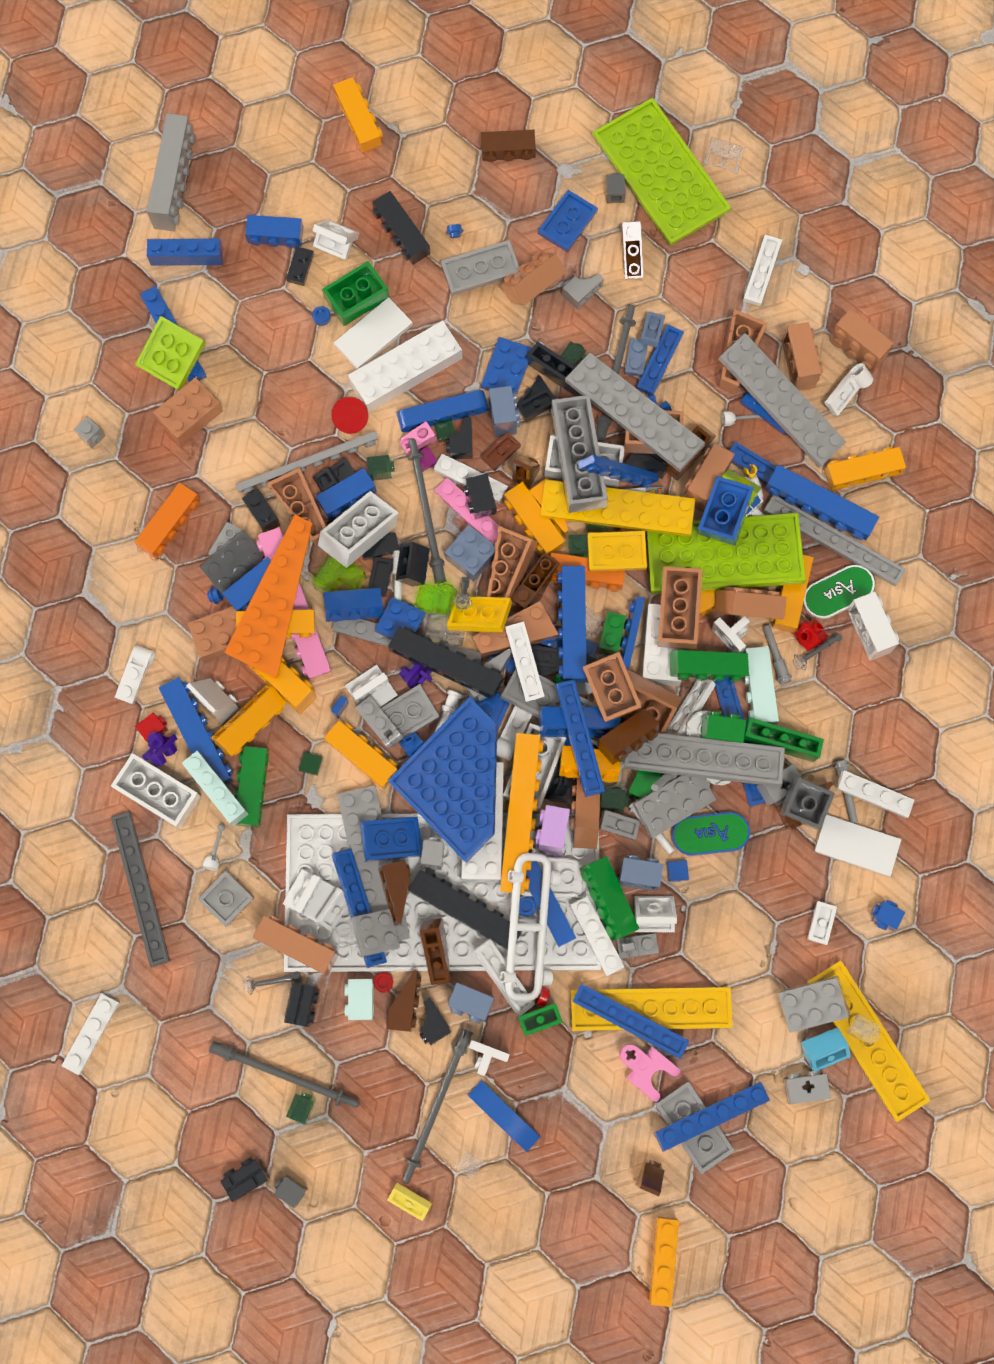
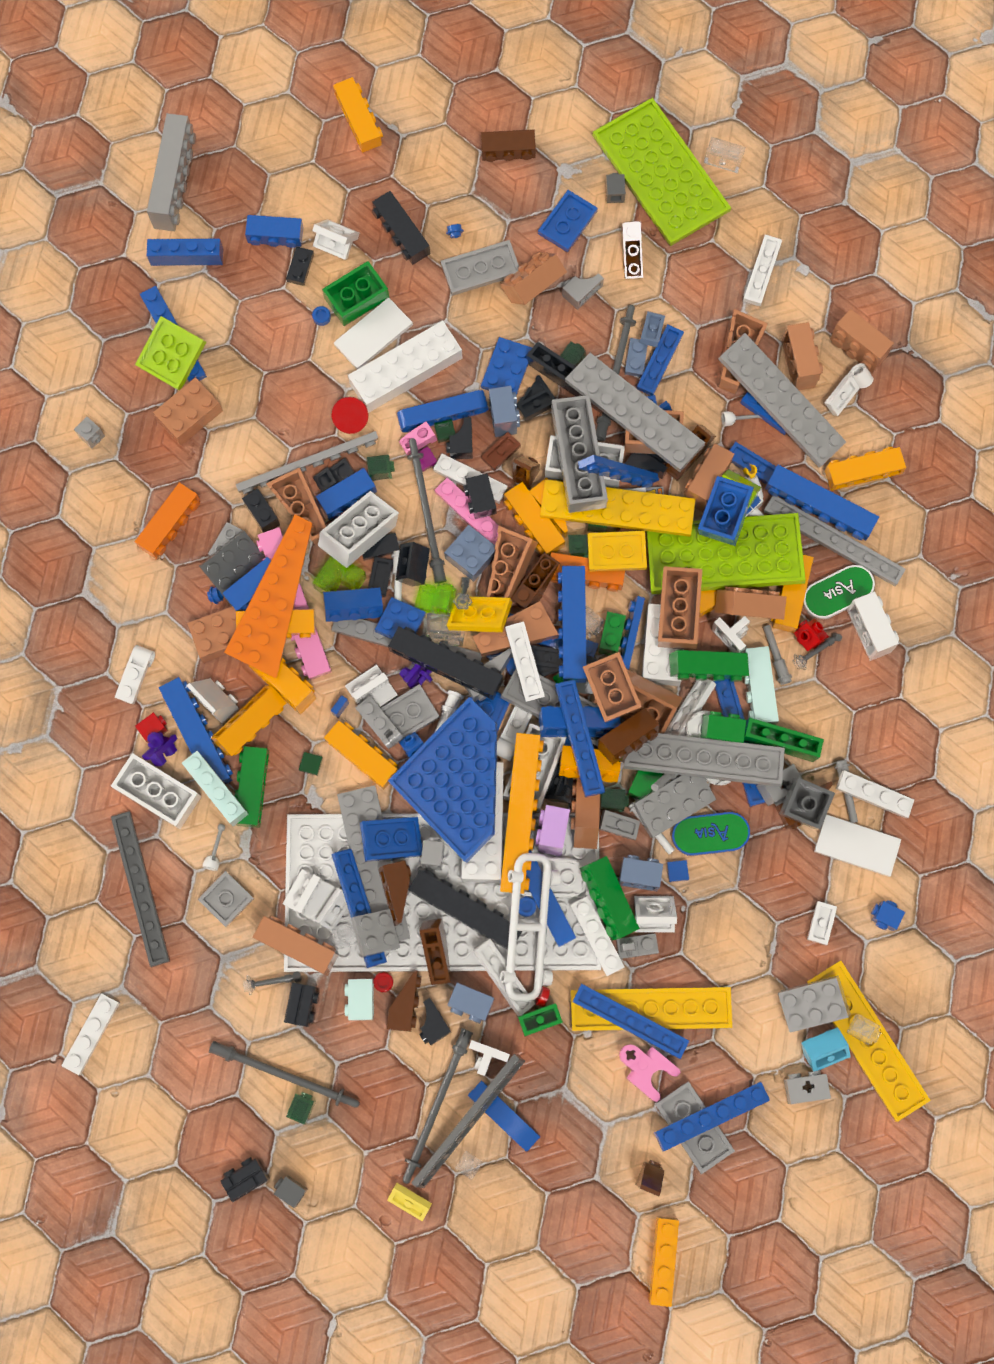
(468, 1121): none -> dark grey tile

